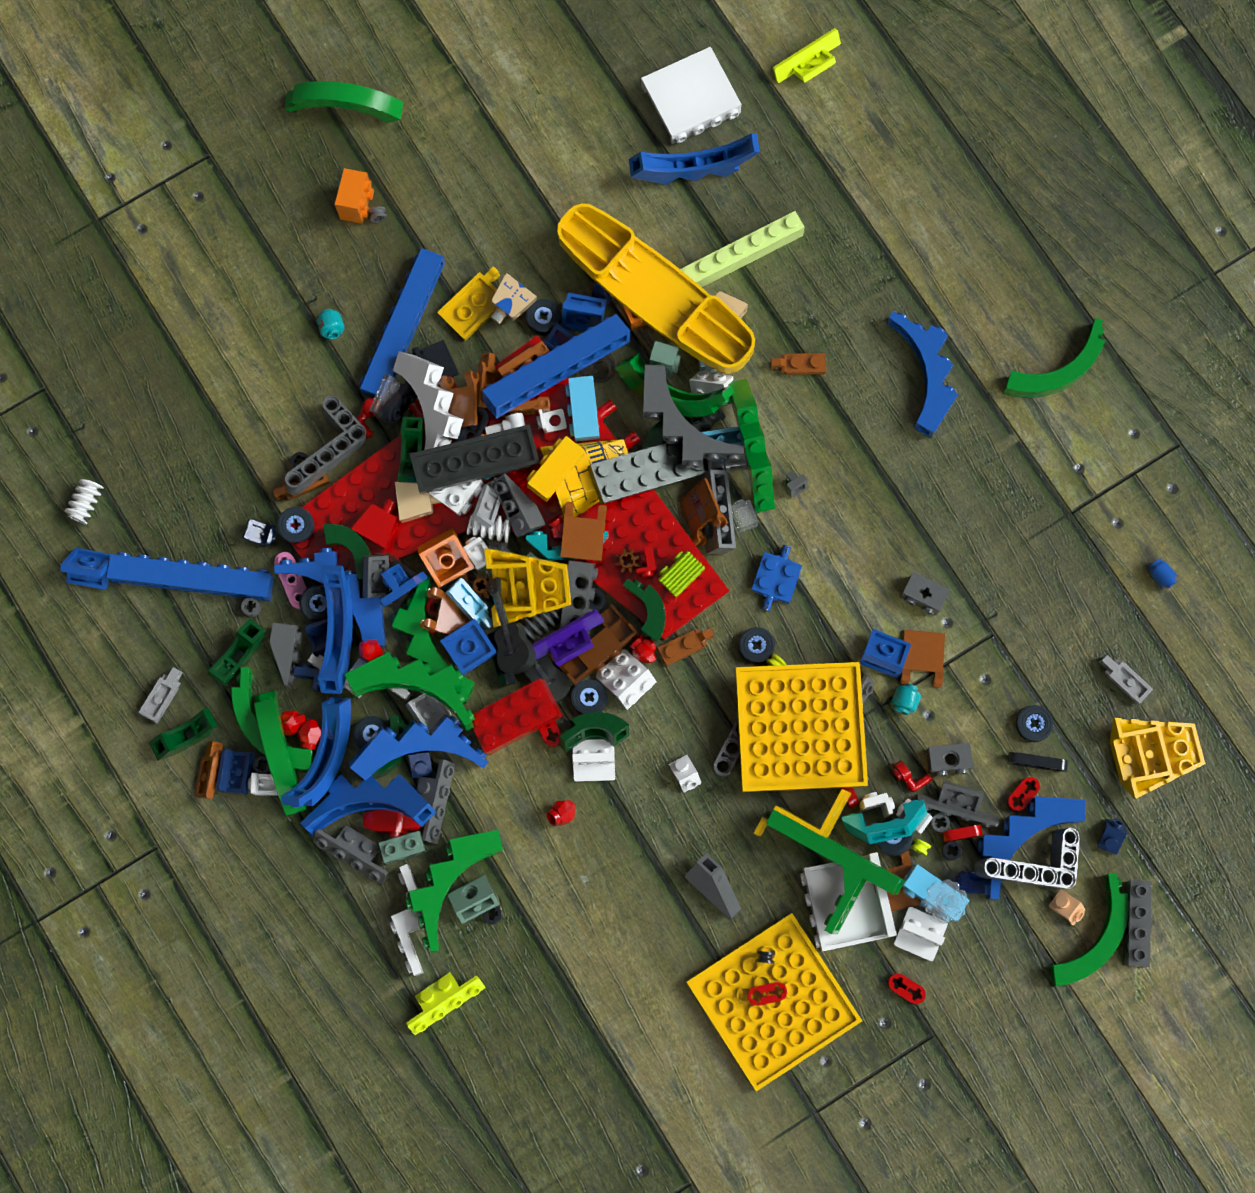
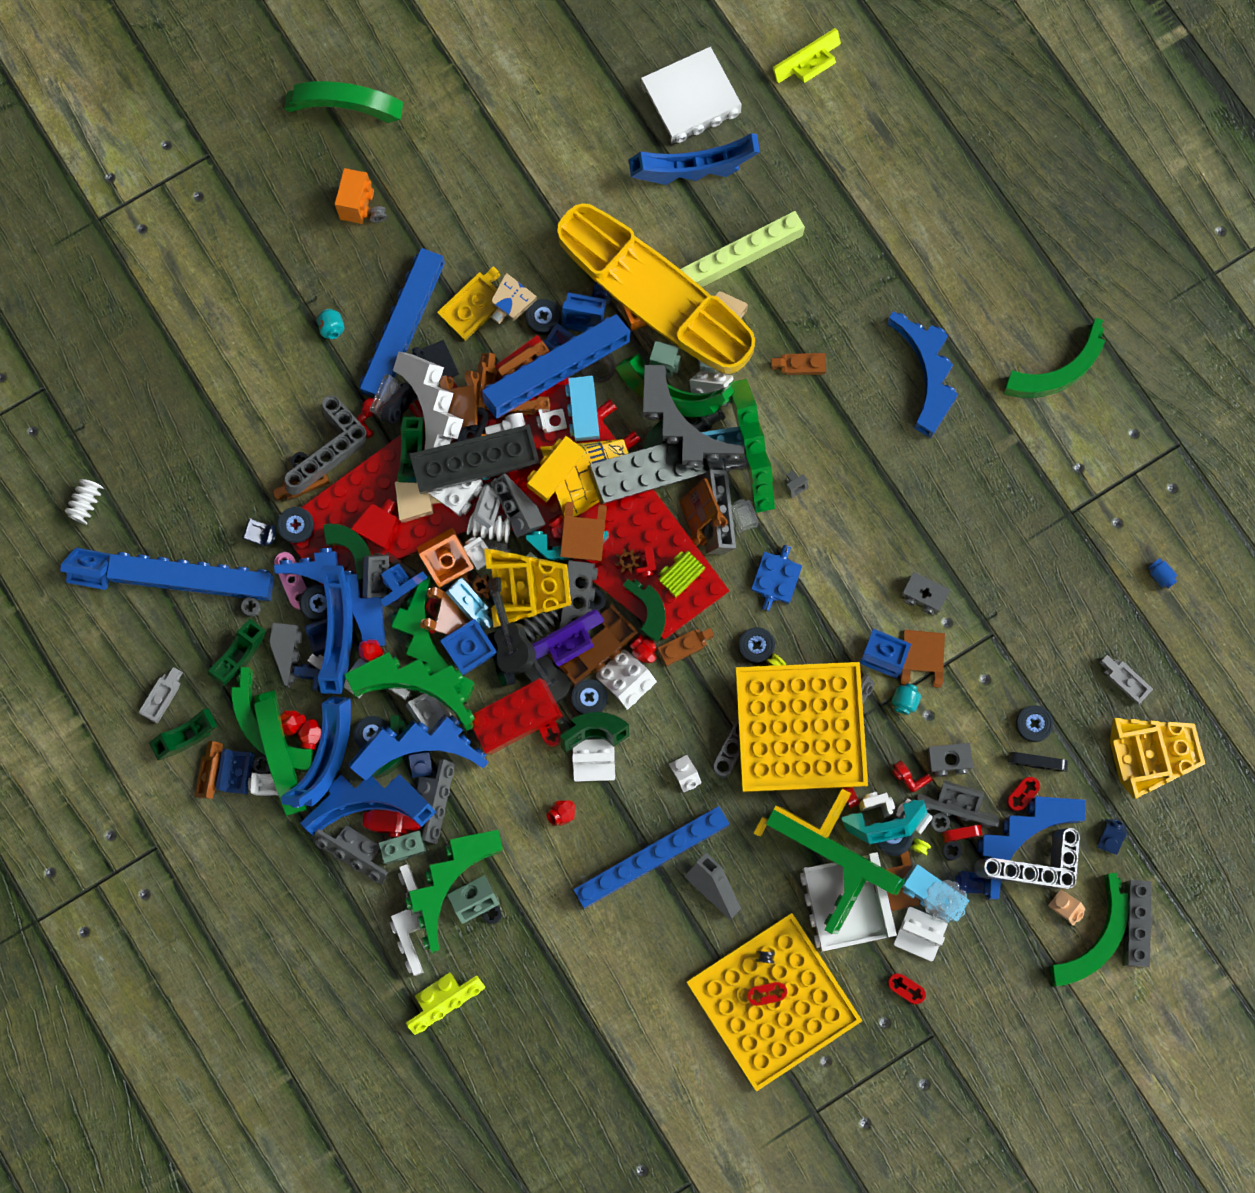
(651, 857): none -> blue brick

